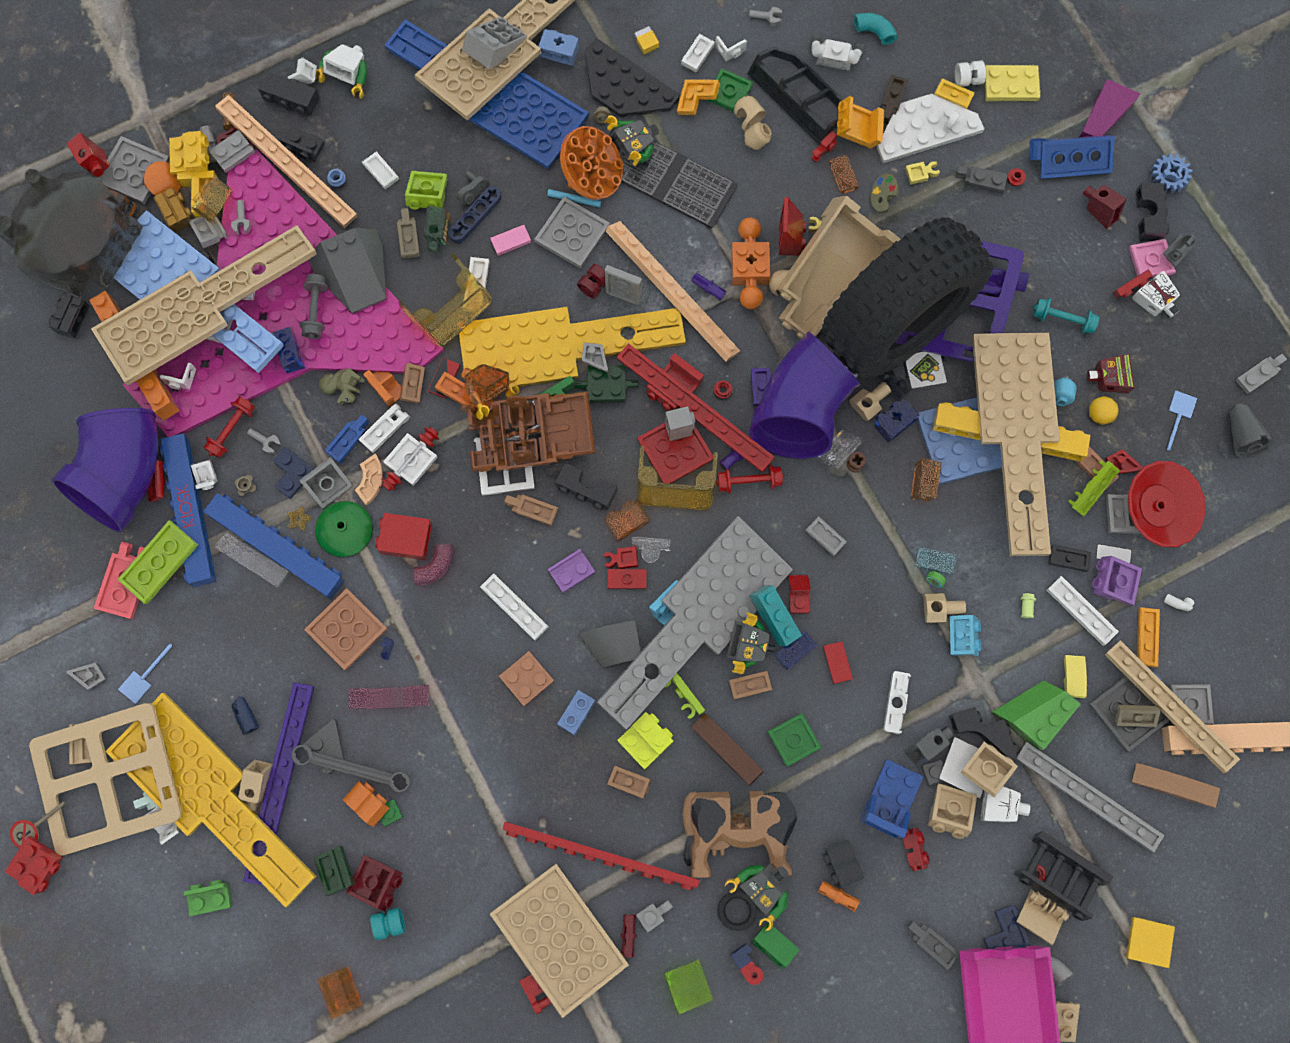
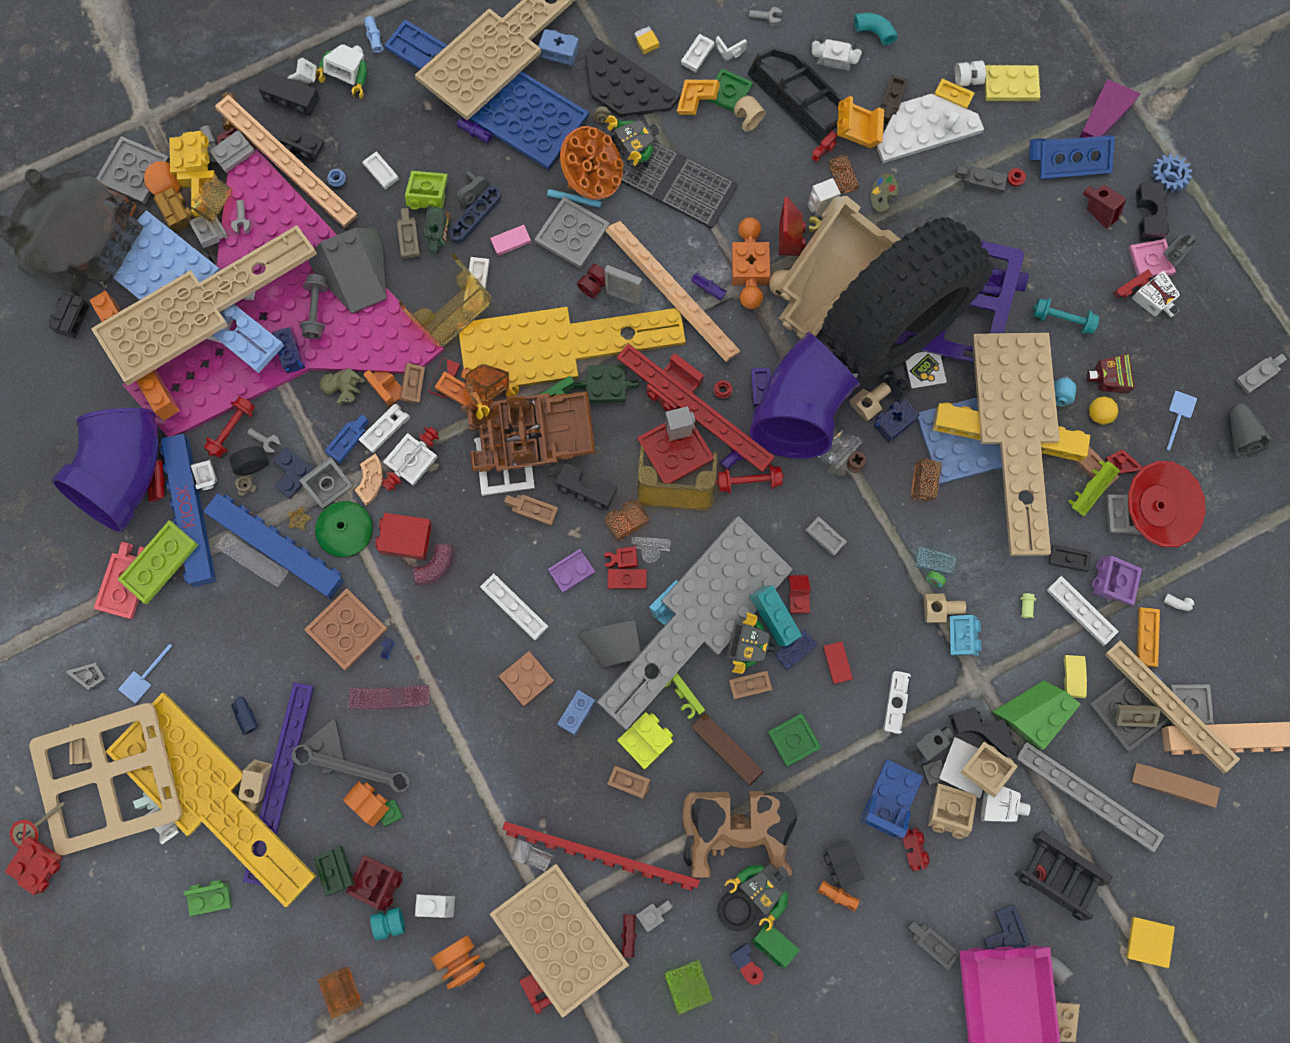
(93, 159): red torso -> none
(176, 383): white bracket -> none
(248, 460): none -> black tyre
(373, 34): none -> light blue pin
(434, 906): none -> white torso
(458, 962): none -> orange wheel
(474, 130): none -> dark purple pin
(492, 41): light grey slope -> none
(527, 853): none -> clear piece
(594, 355): light grey piece -> none
(757, 136): tan head -> none
(822, 195): none -> white brick
(919, 172): light yellow plate -> none
(1042, 916): tan hinge -> none
(1123, 554): white sticker -> none

